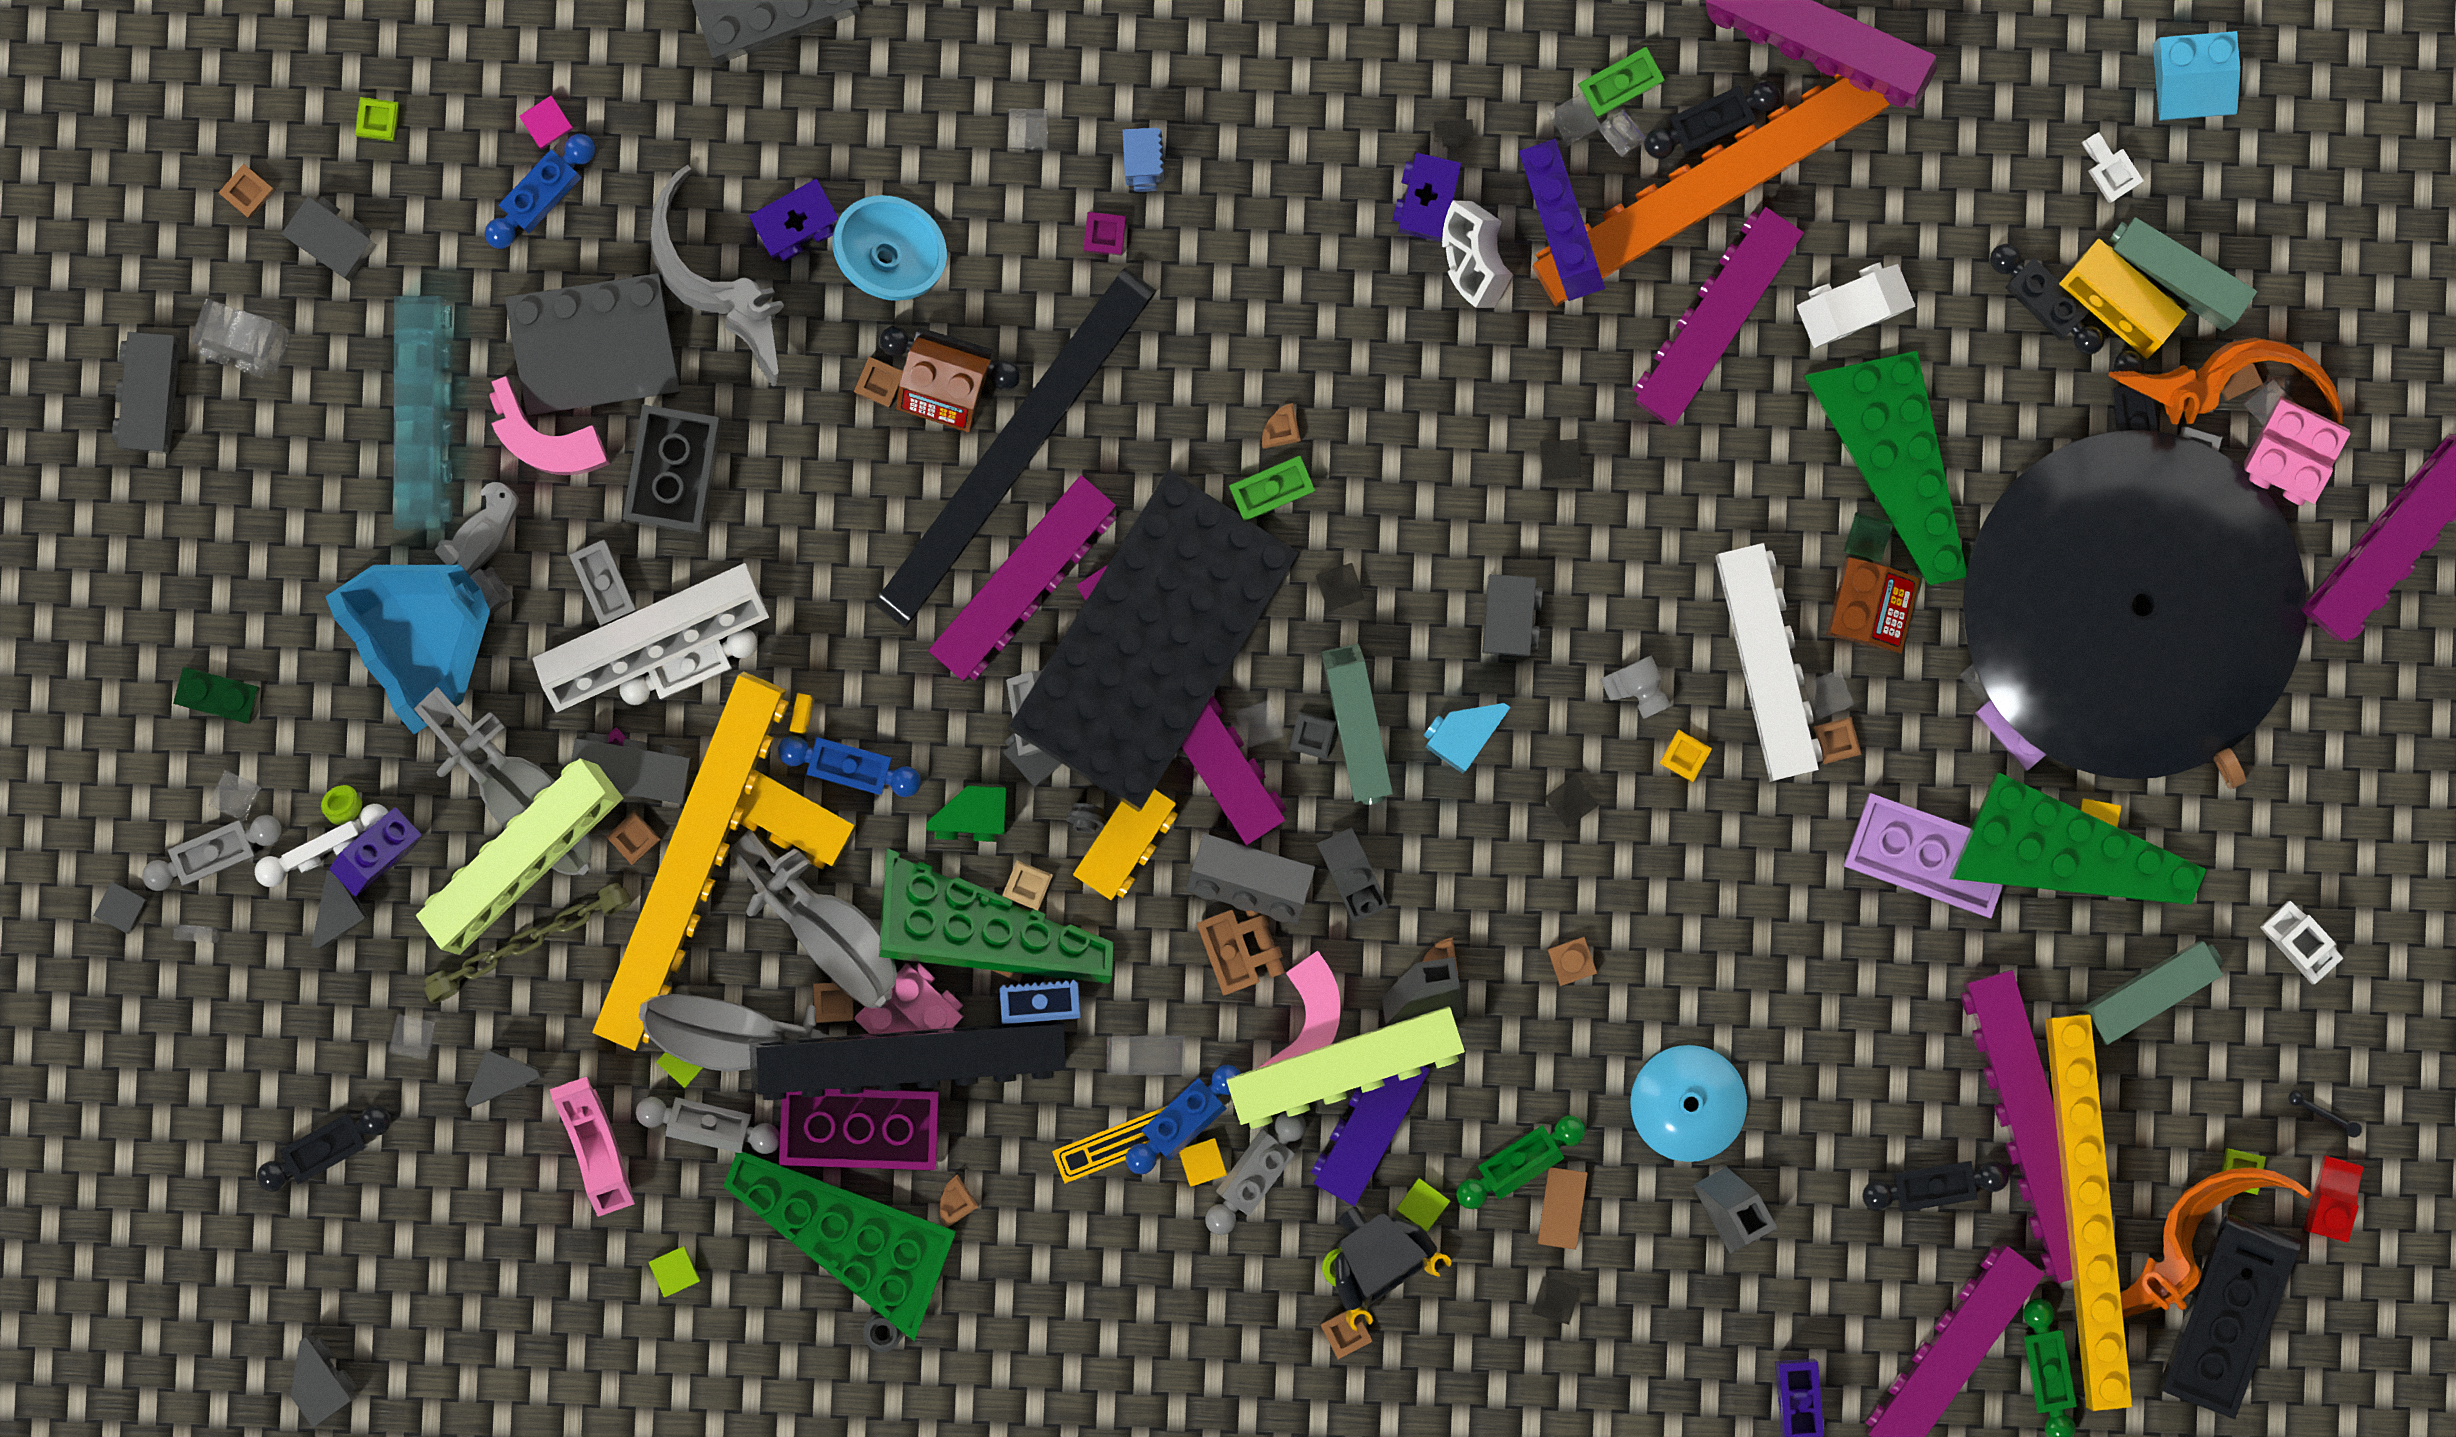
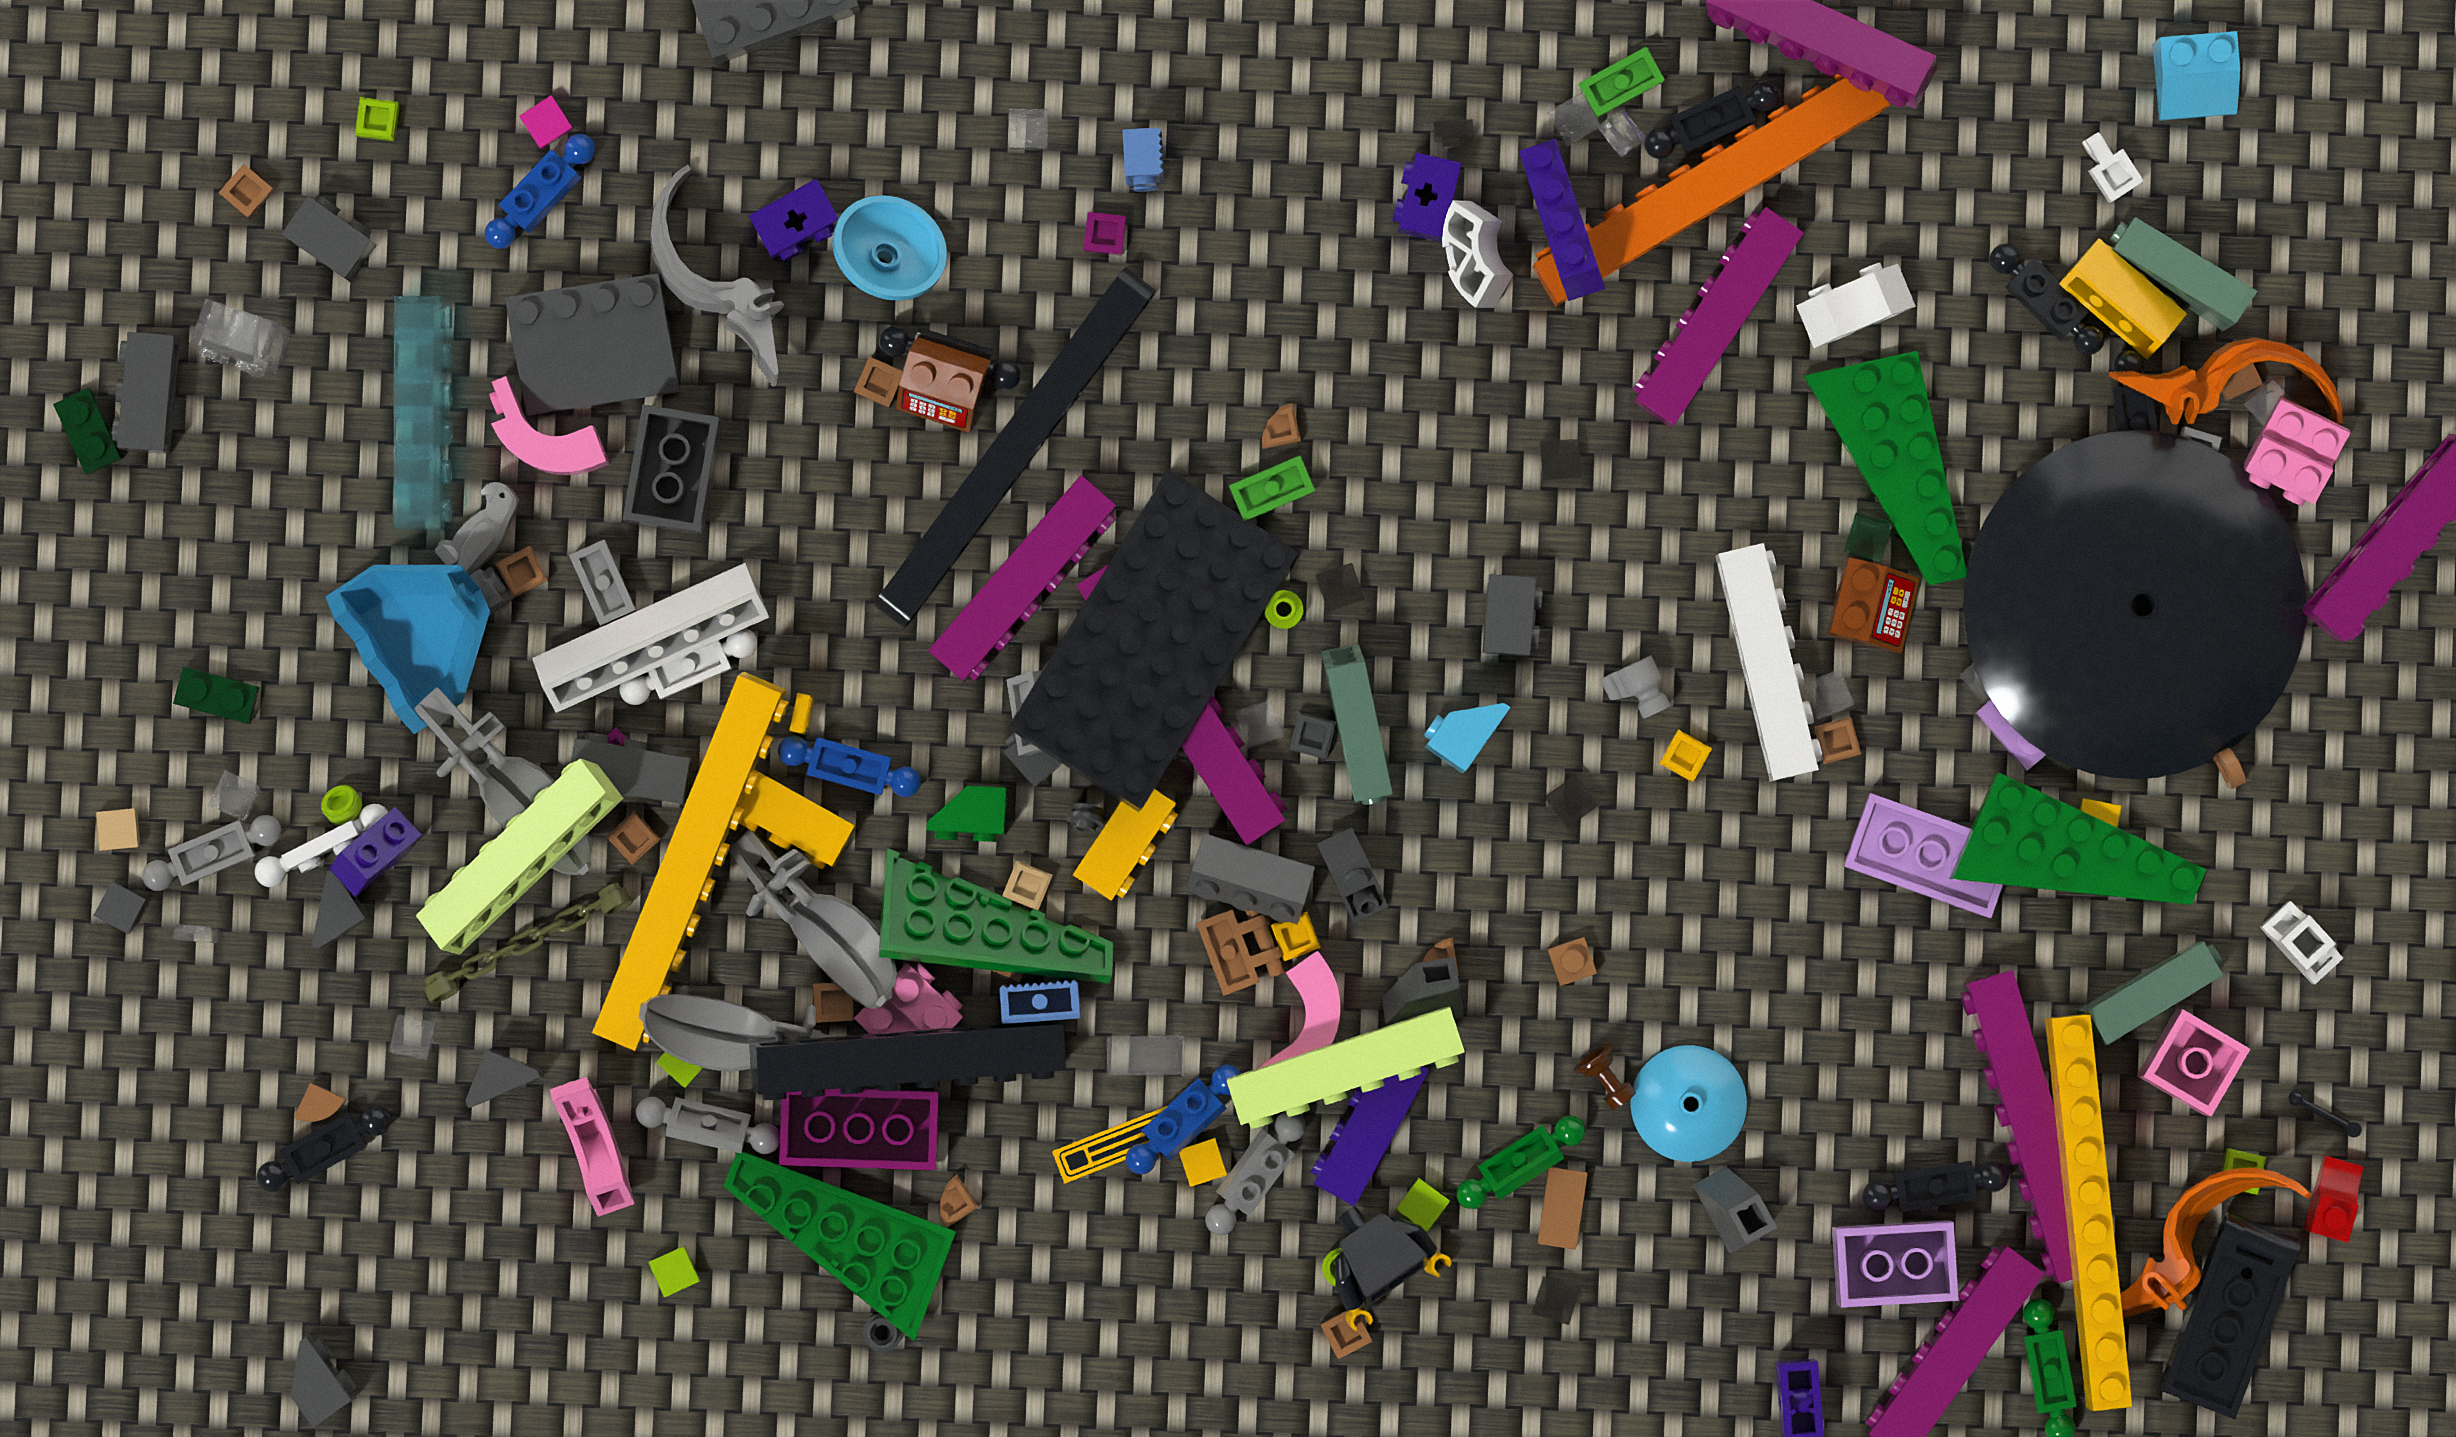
(87, 431): none -> dark green plate
(118, 829): none -> tan tile
(318, 1104): none -> medium nougat tile
(522, 572): none -> medium nougat tile
(1290, 620): none -> lime plate
(1294, 938): none -> yellow tile
(1598, 1064): none -> reddish brown piece
(1895, 1263): none -> lavender brick
(2193, 1062): none -> bright pink brick

